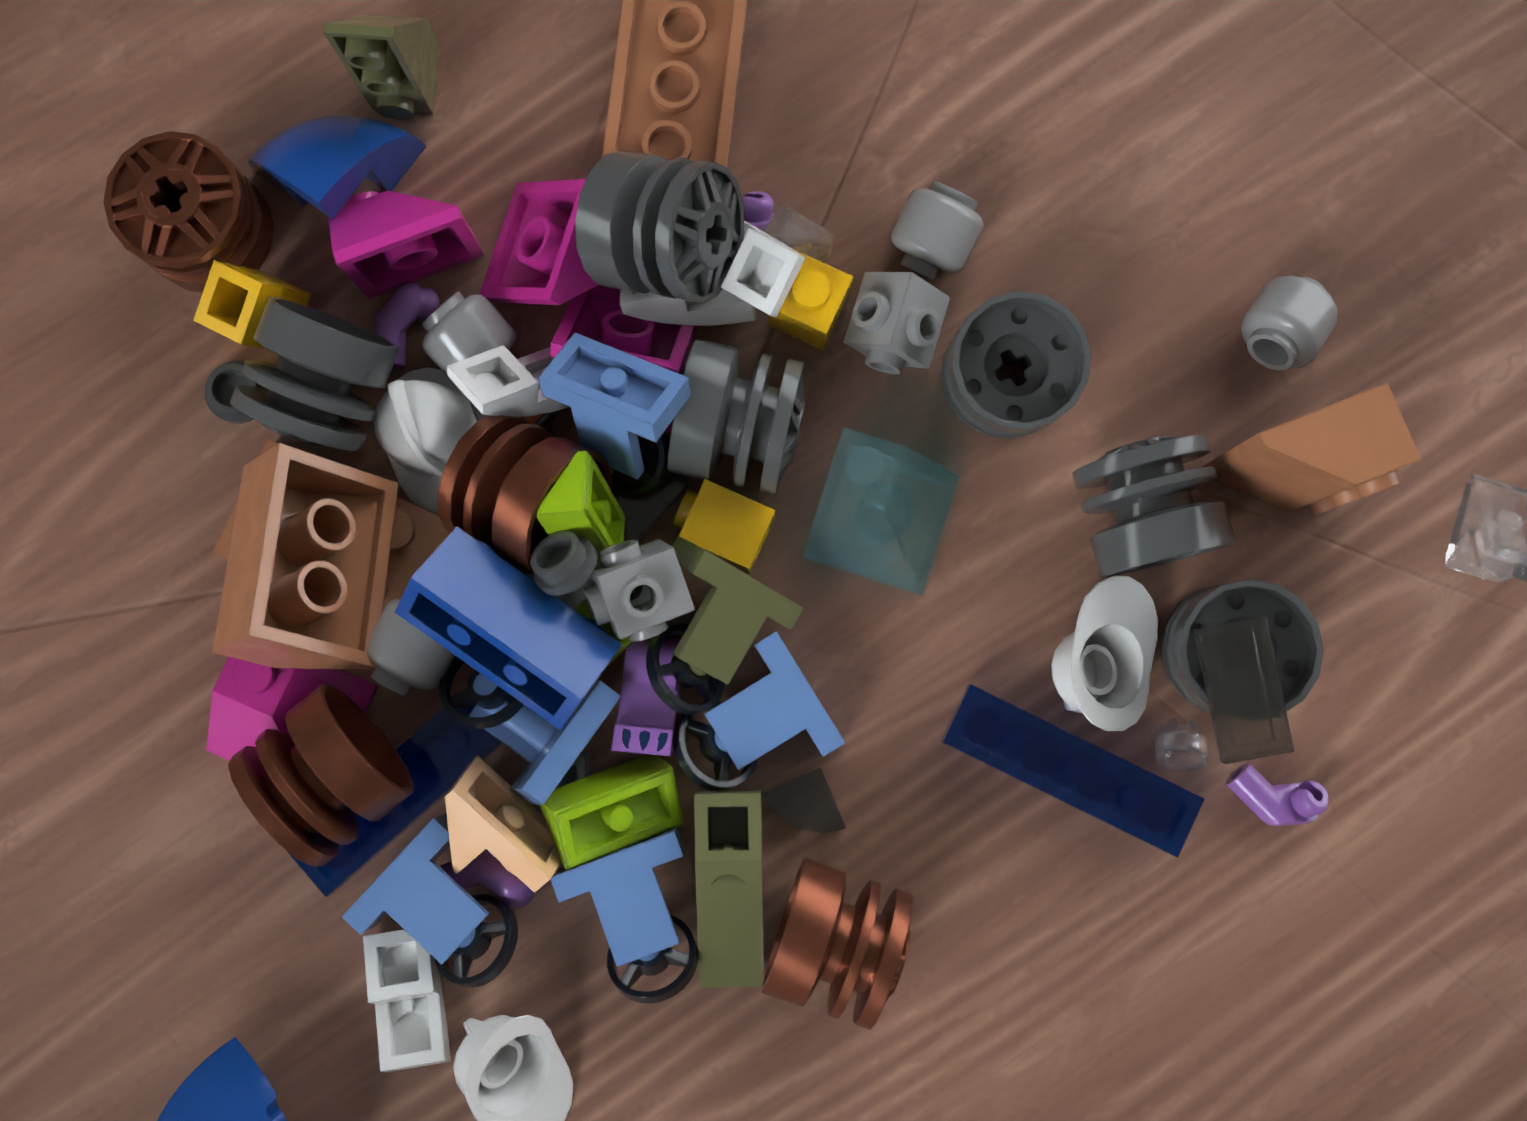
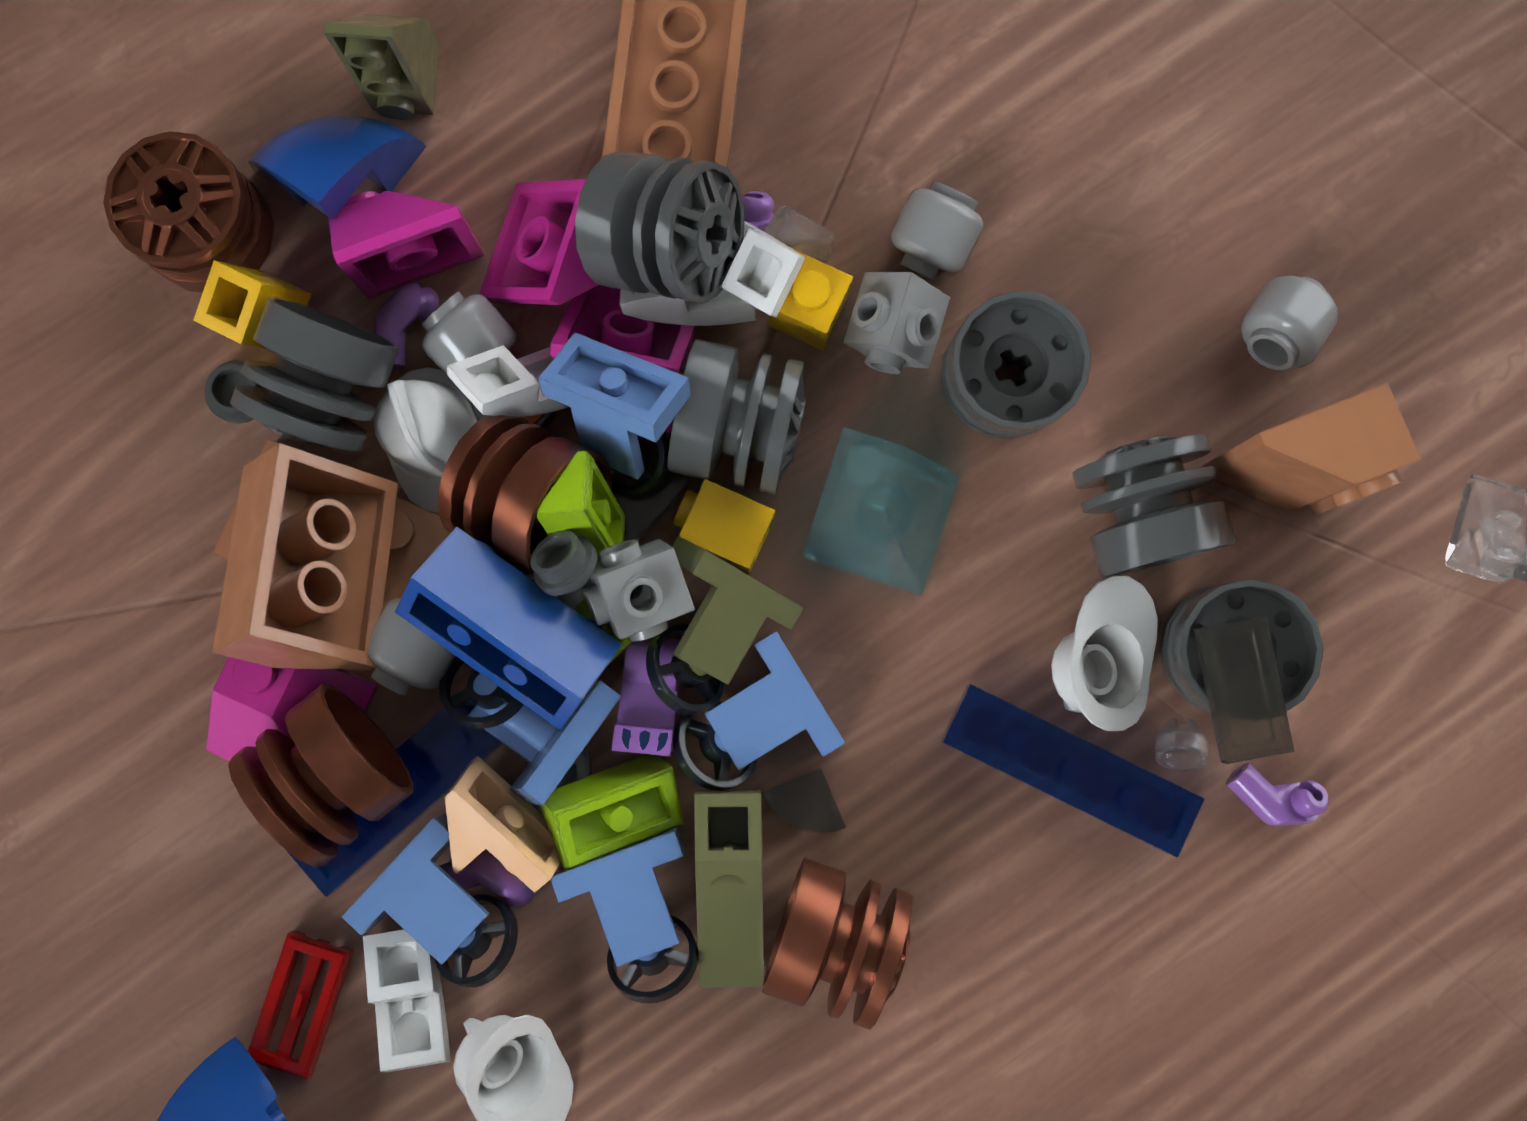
(318, 951): none -> red tile

